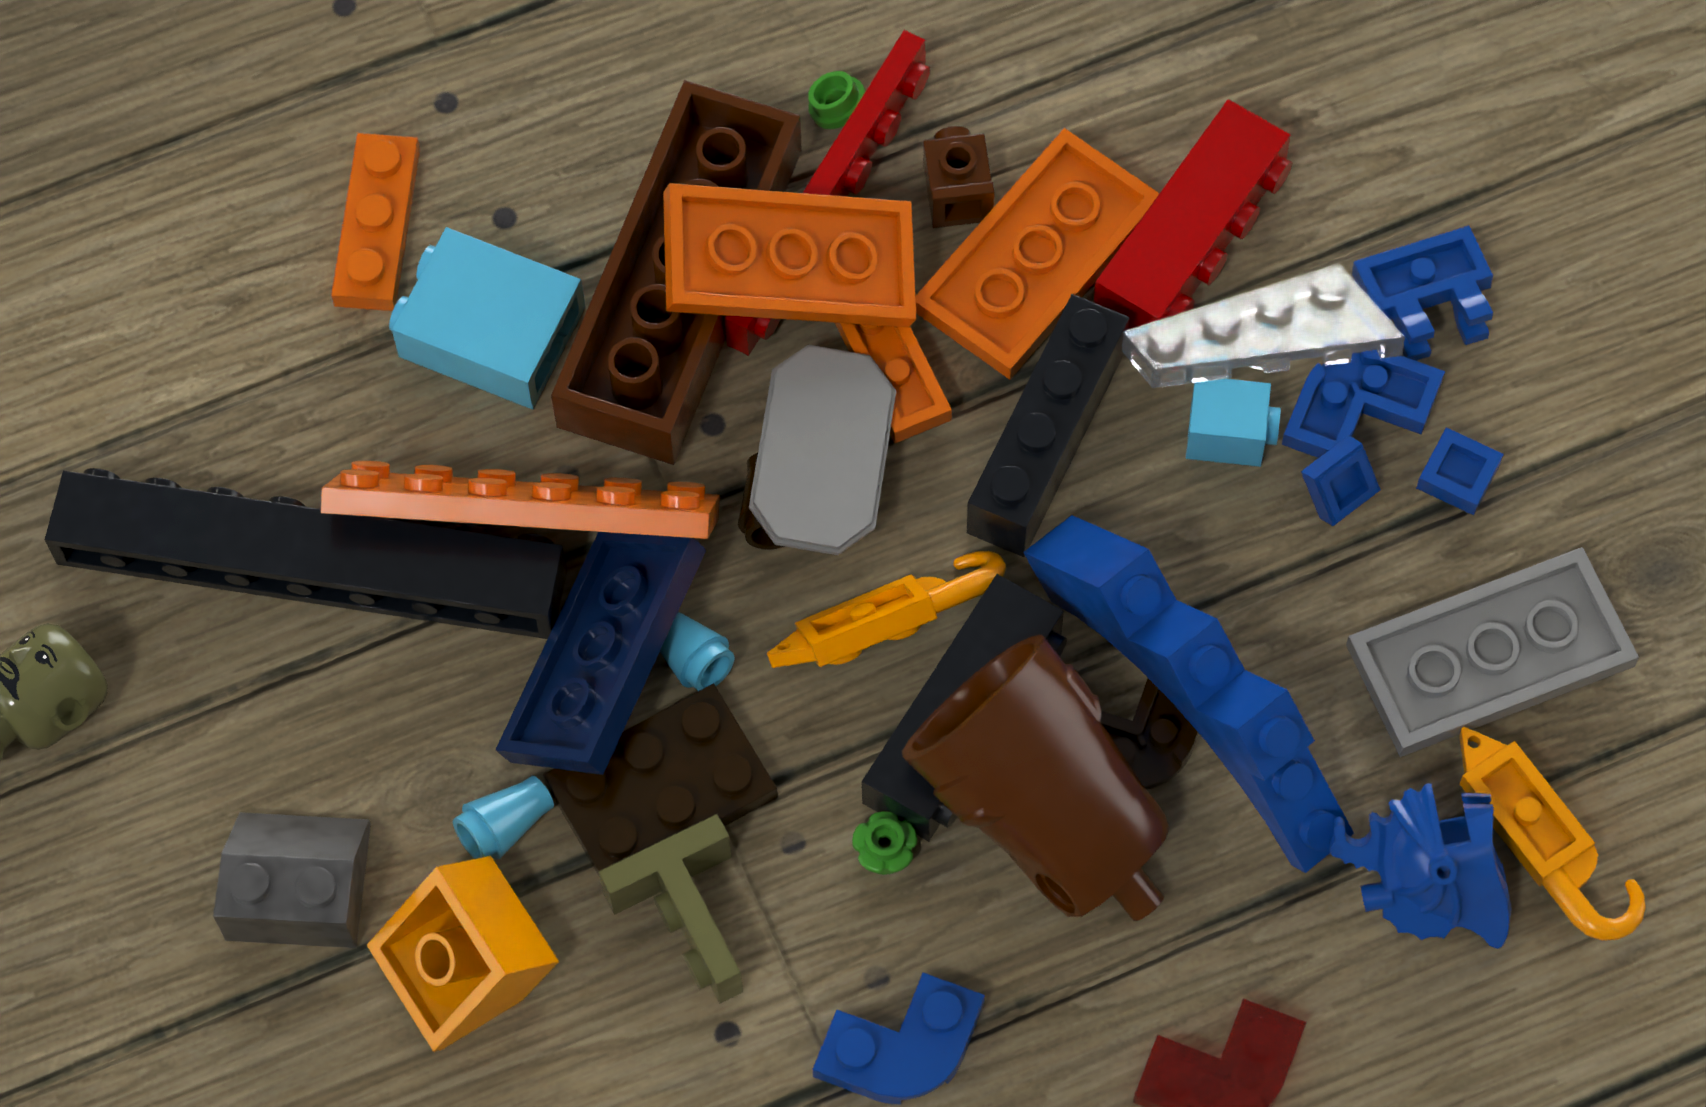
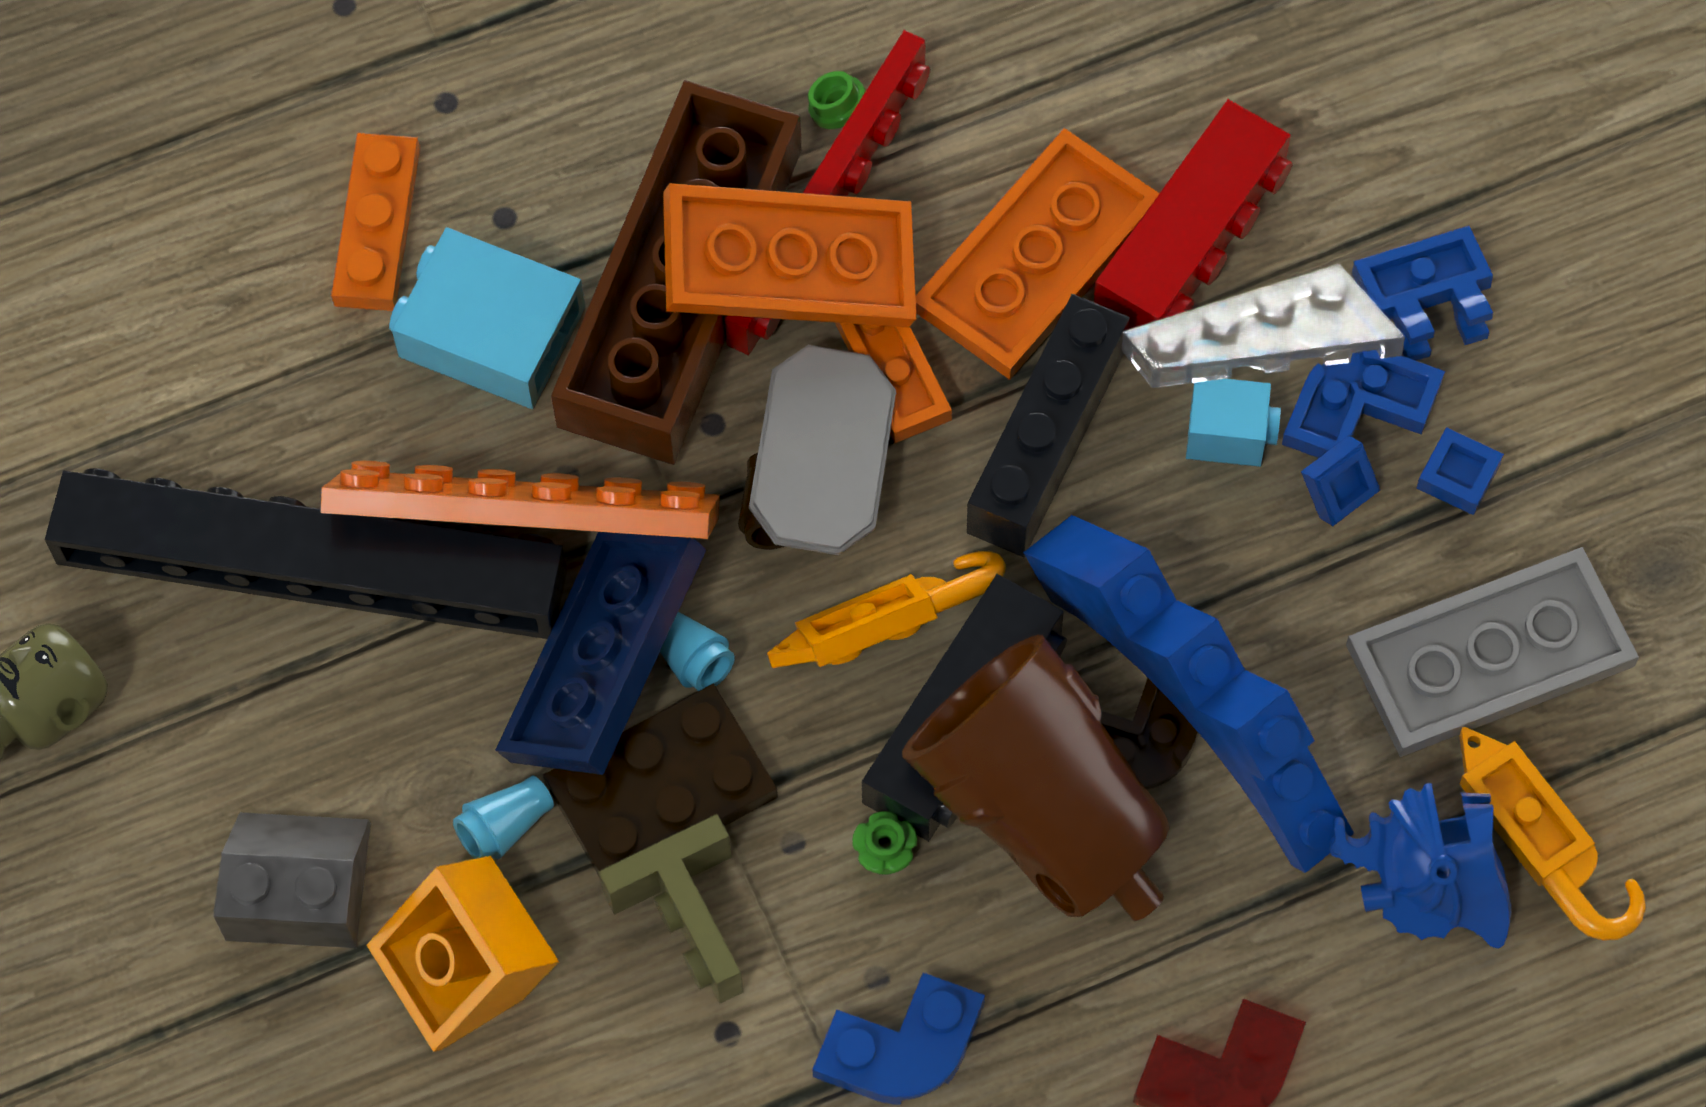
(957, 177): reddish brown brick -> none

